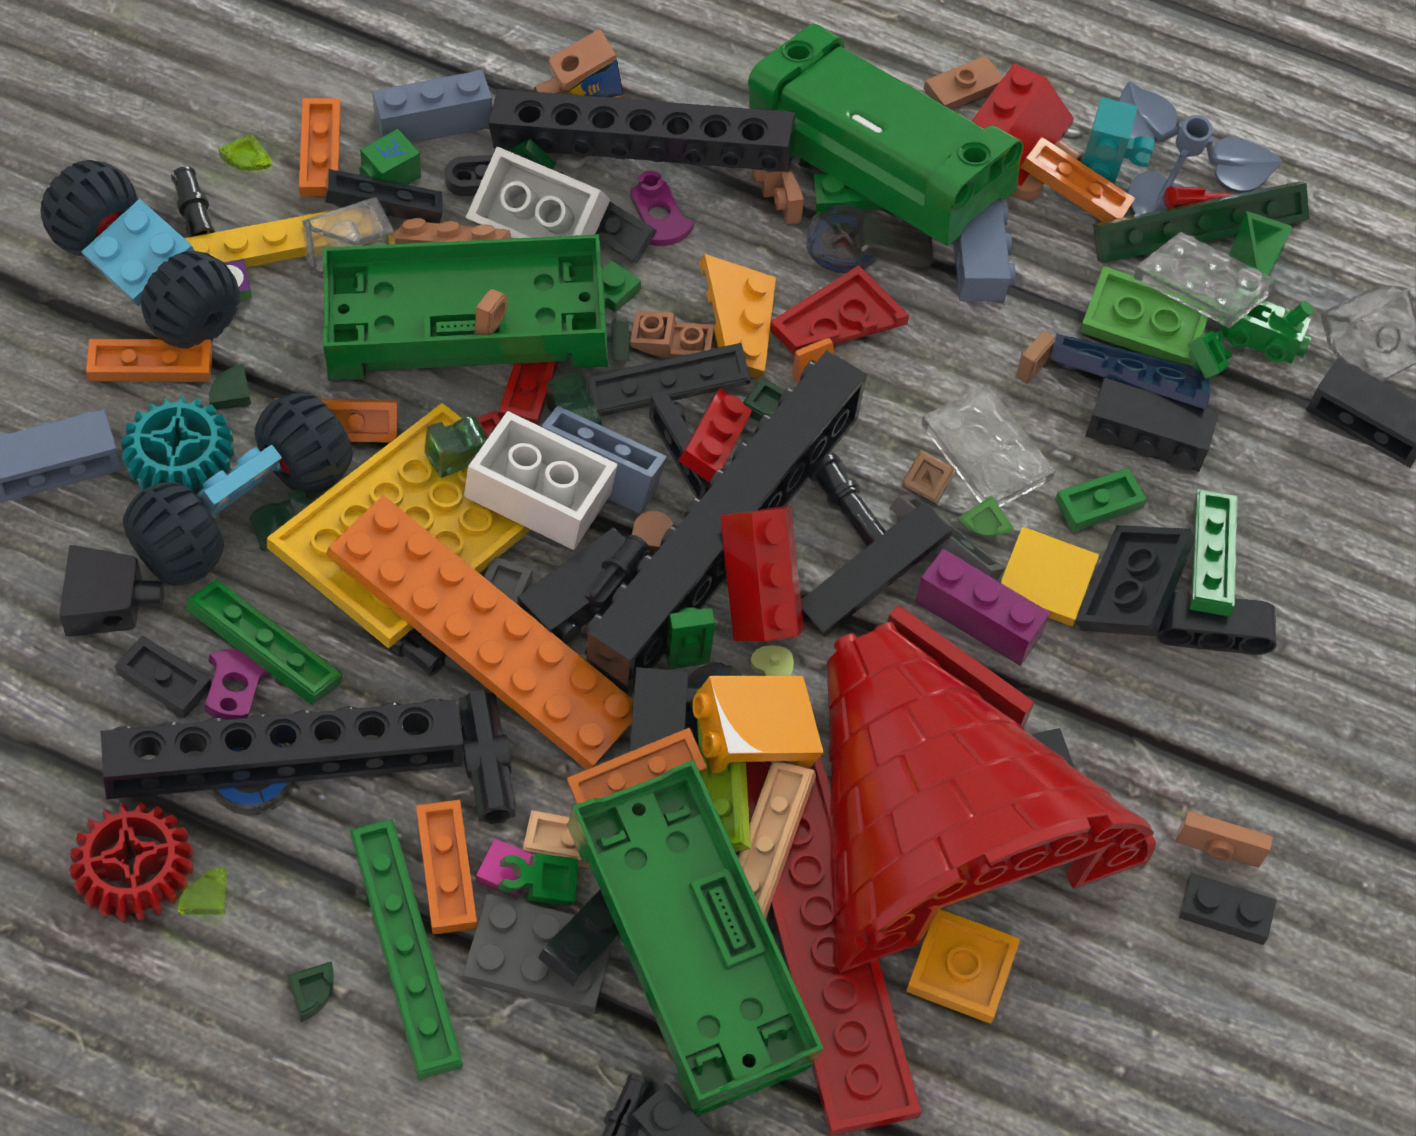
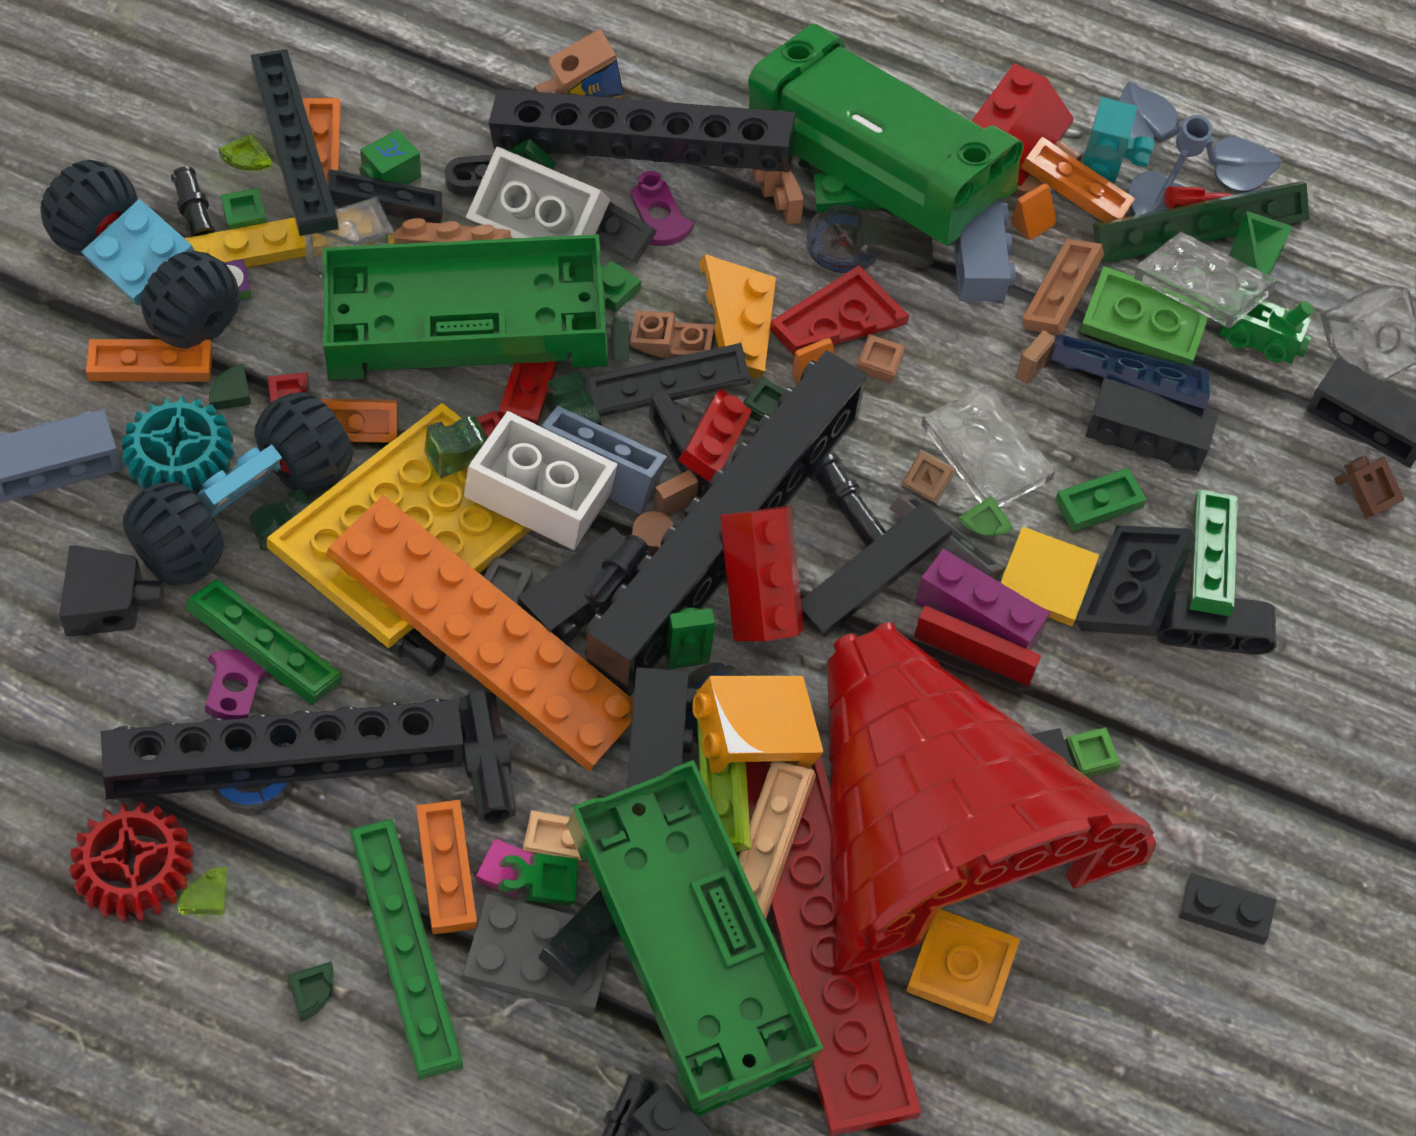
(163, 676): black plate -> none
(243, 208): none -> green plate
(286, 384): none -> red tile
(294, 143): none -> black tile
(434, 107): sand blue brick -> none
(490, 312): nougat tile -> none
(636, 767): orange plate -> none
(675, 493): none -> nougat tile
(772, 661): yellowish green piece -> none
(881, 358): none -> nougat tile
(963, 666): red tile -> none
(964, 83): nougat plate -> none
(977, 645): none -> red tile
(1034, 212): none -> orange slope
(1063, 286): none -> nougat plate
(1093, 753): none -> bright green tile
(1209, 354): green plate -> none
(1223, 839): nougat plate -> none
(1371, 484): none -> reddish brown bracket

